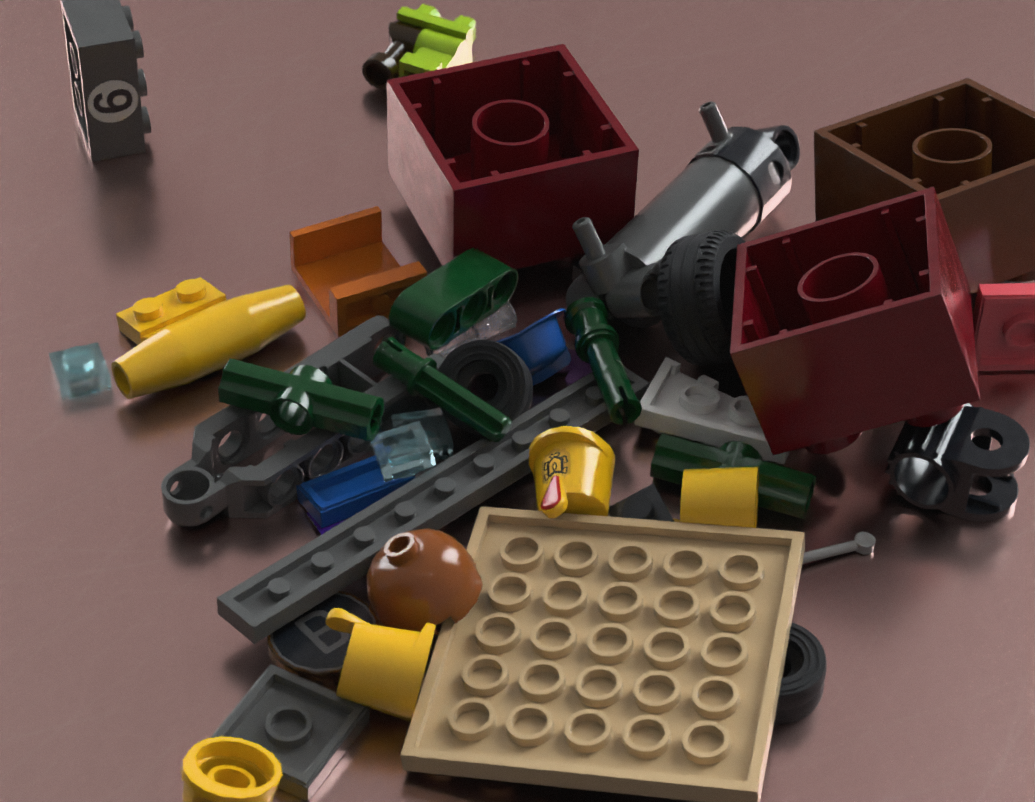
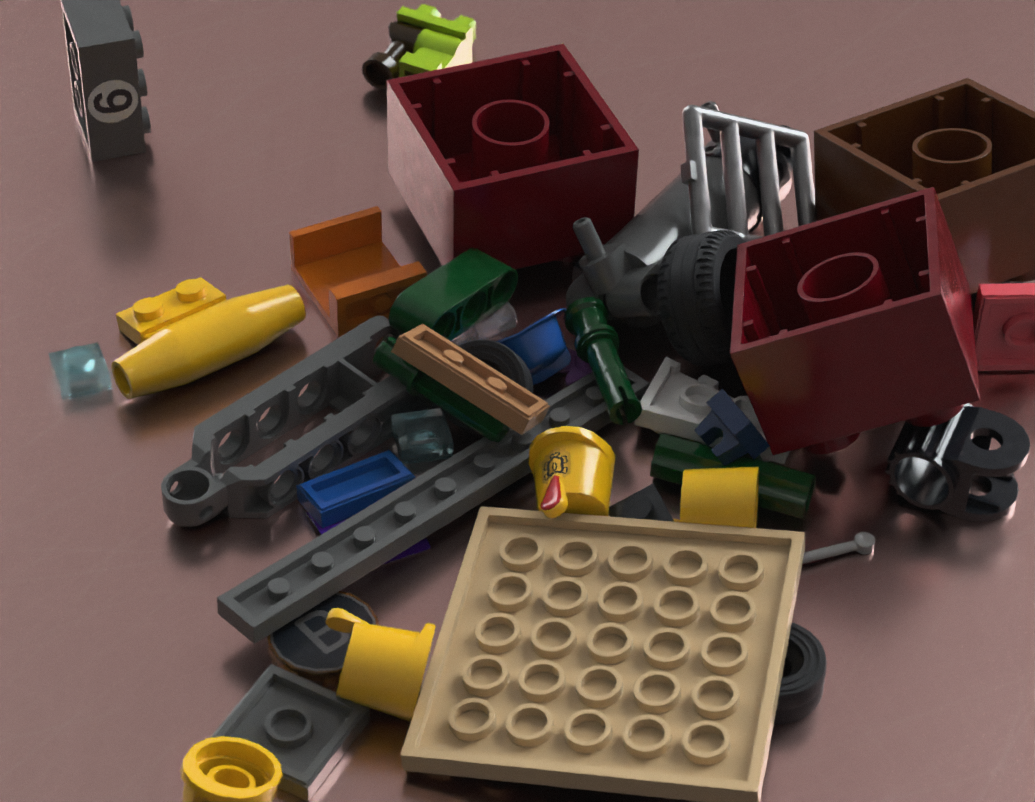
(301, 400): dark green piece -> none
(402, 452): clear light blue plate -> none
(422, 580): dark orange cylinder -> none
(471, 378): none -> medium nougat tile
(733, 425): none -> dark blue tile
(766, 136): none -> flat silver bar

